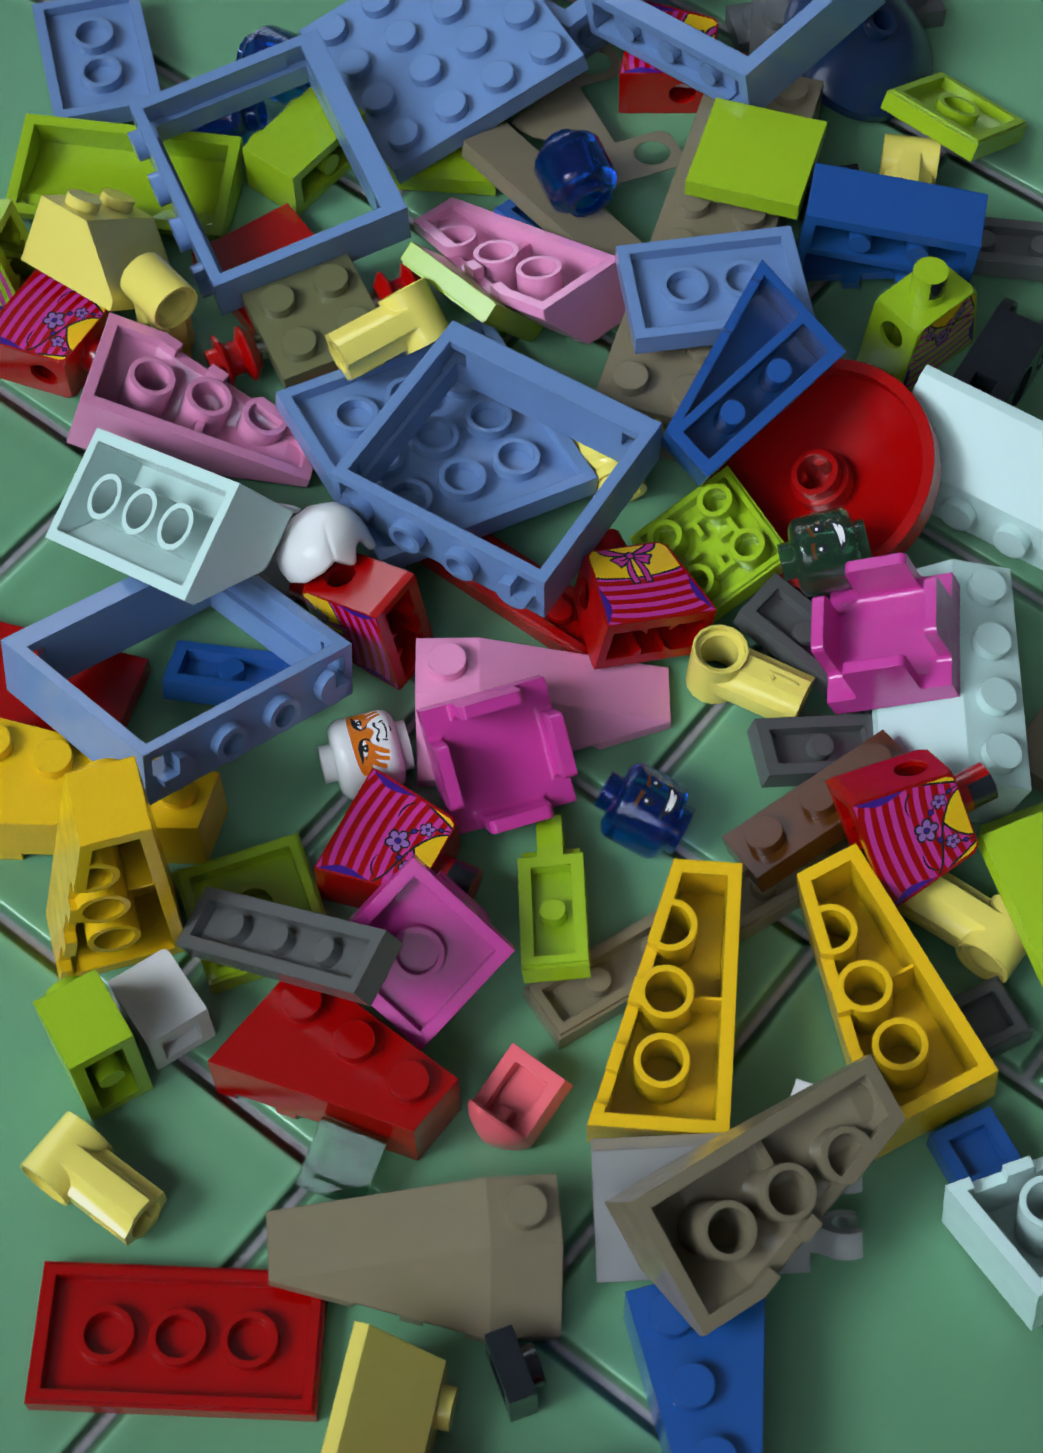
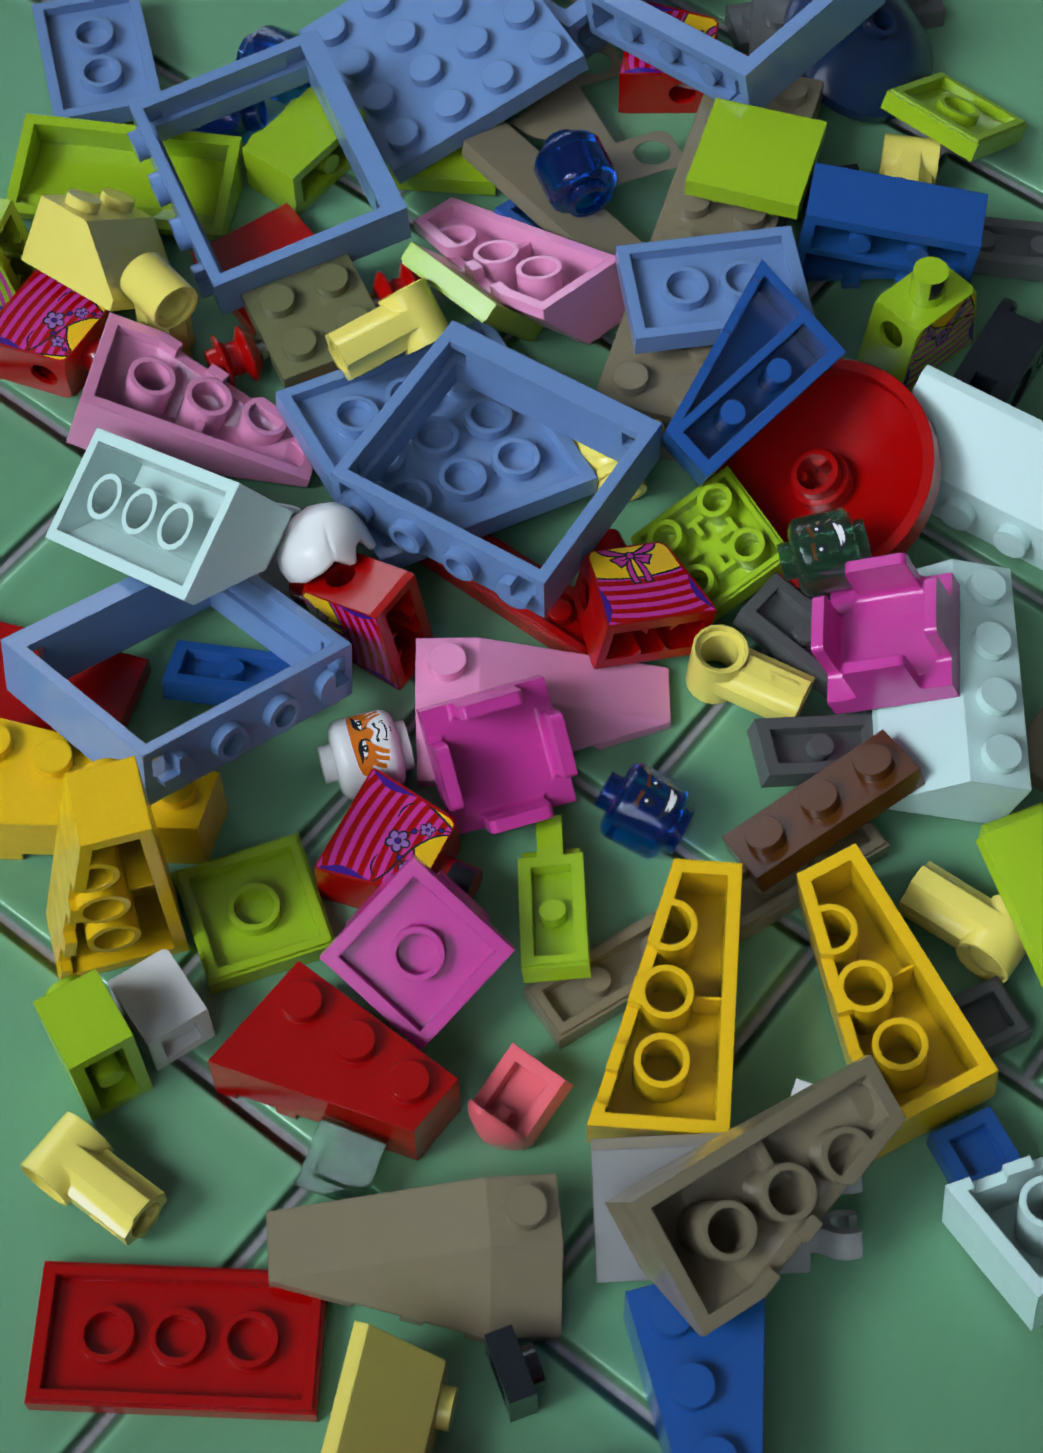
(290, 945): dark grey plate -> none
(911, 817): torso -> none

